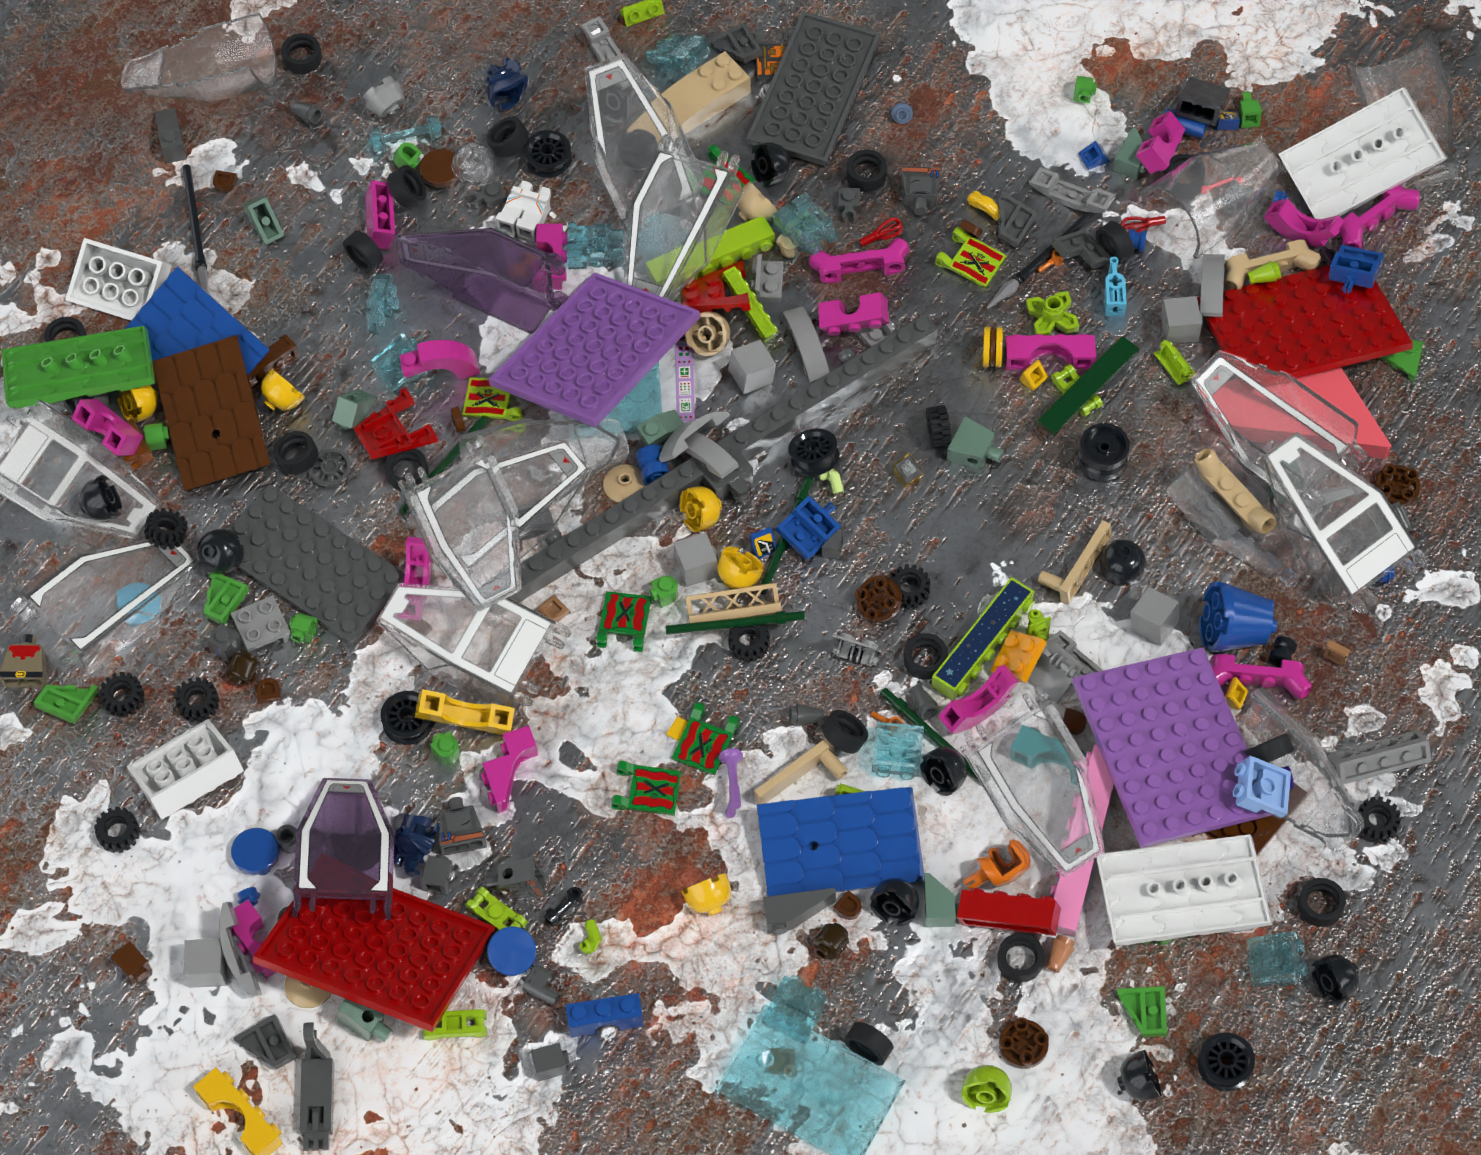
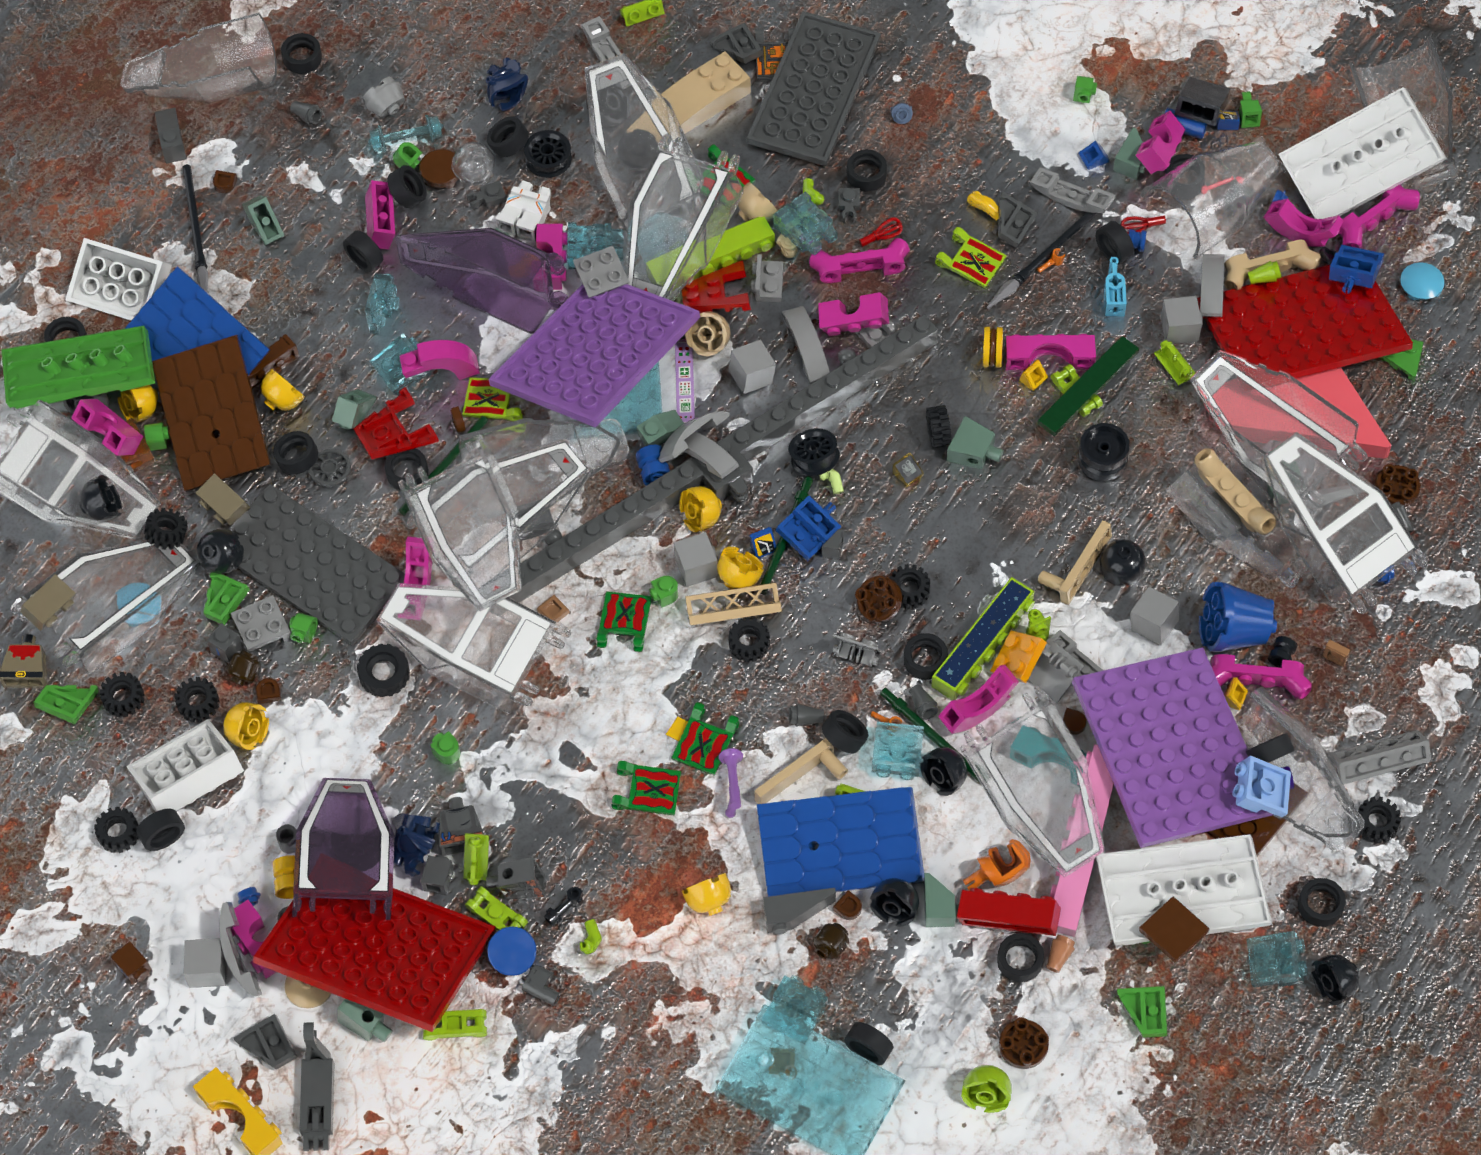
(48, 602): none -> dark tan brick
(160, 829): none -> black tyre
(222, 500): none -> dark tan brick
(246, 725): none -> yellow cylinder
(255, 851): blue tile -> none
(284, 873): none -> yellow wheel
(383, 653): none -> black tyre
(394, 721): black wheel -> none
(476, 857): none -> lime hinge
(481, 717): yellow arch -> none
(500, 772): dark pink arch -> none
(550, 1061): dark grey brick -> none
(589, 1015): blue arch -> none
(600, 271): none -> light grey hinge
(618, 490): tan dish -> none
(679, 53): clear light blue hips -> none
(756, 315): lime piece -> none
(770, 163): black cylinder -> none
(780, 618): dark green bar -> none
(816, 197): none -> lime arm
(920, 187): dark grey torso -> none
(971, 228): reddish brown tile -> none
(1052, 314): lime plant -> none
(1084, 244): dark grey plate -> none
(1139, 1078): black cylinder -> none
(1174, 929): none -> reddish brown tile
(1238, 1044): black wheel -> none
(1422, 281): none -> medium azure dish

